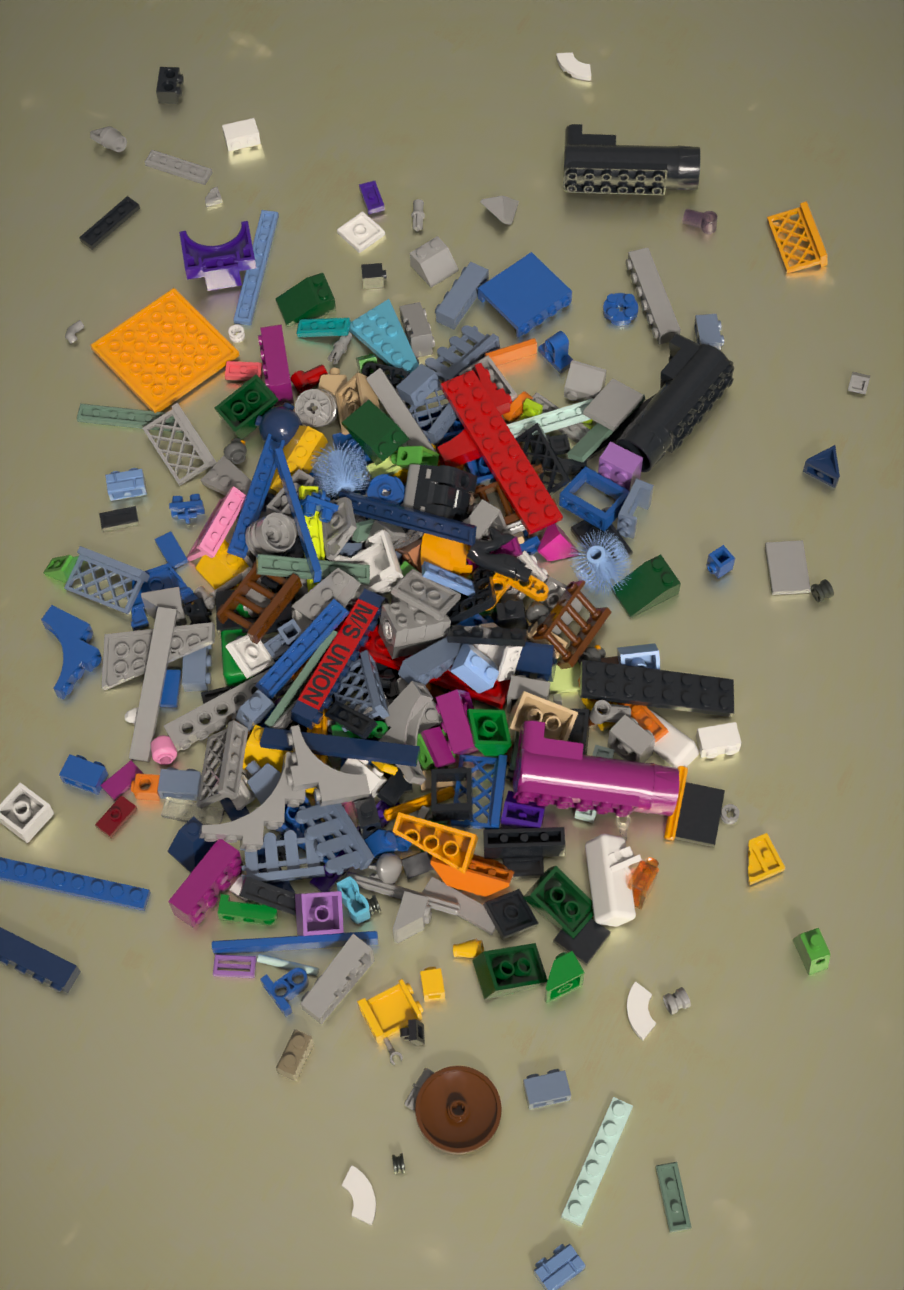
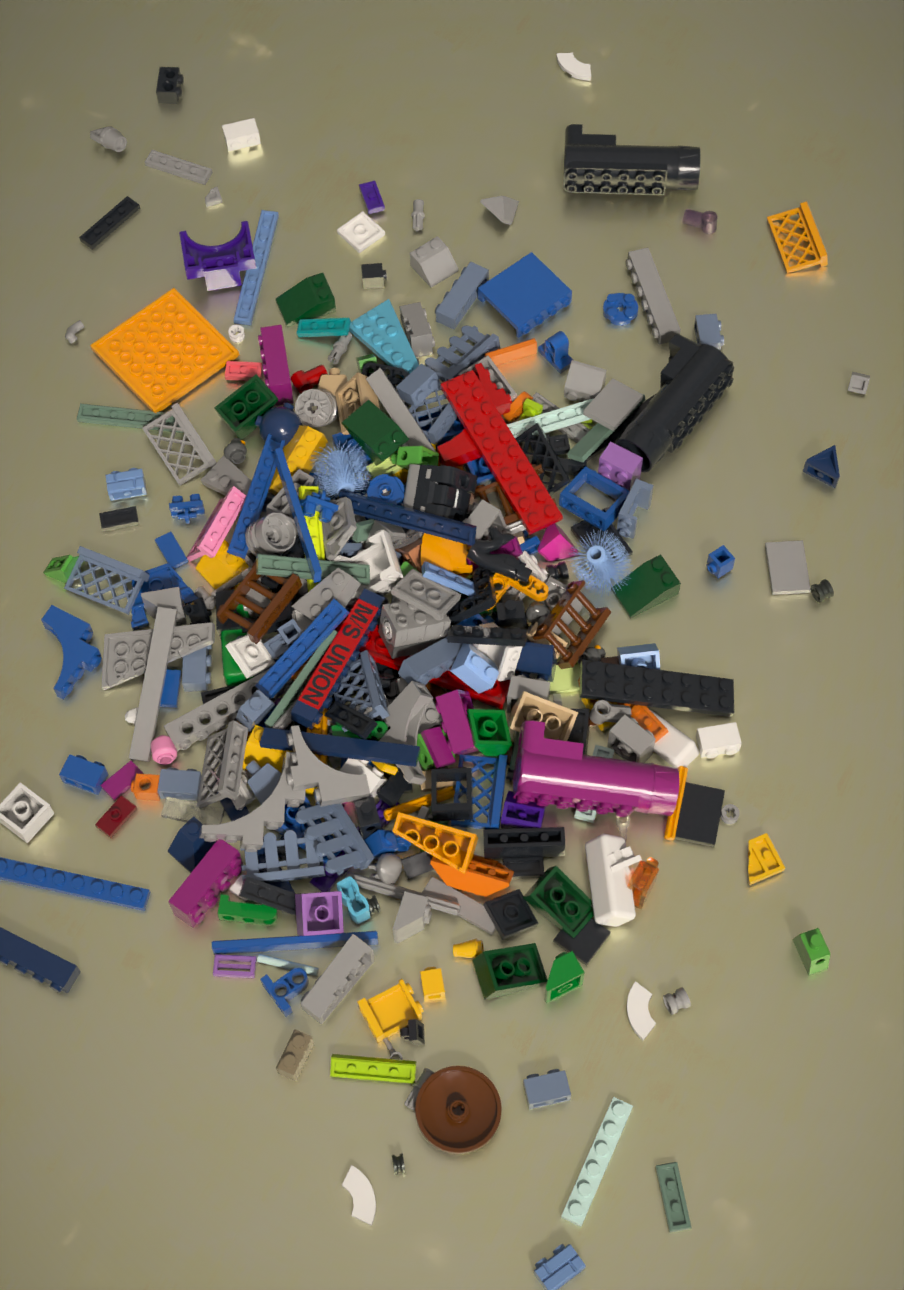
(373, 1068): none -> lime tile
(558, 571): none -> black wheel

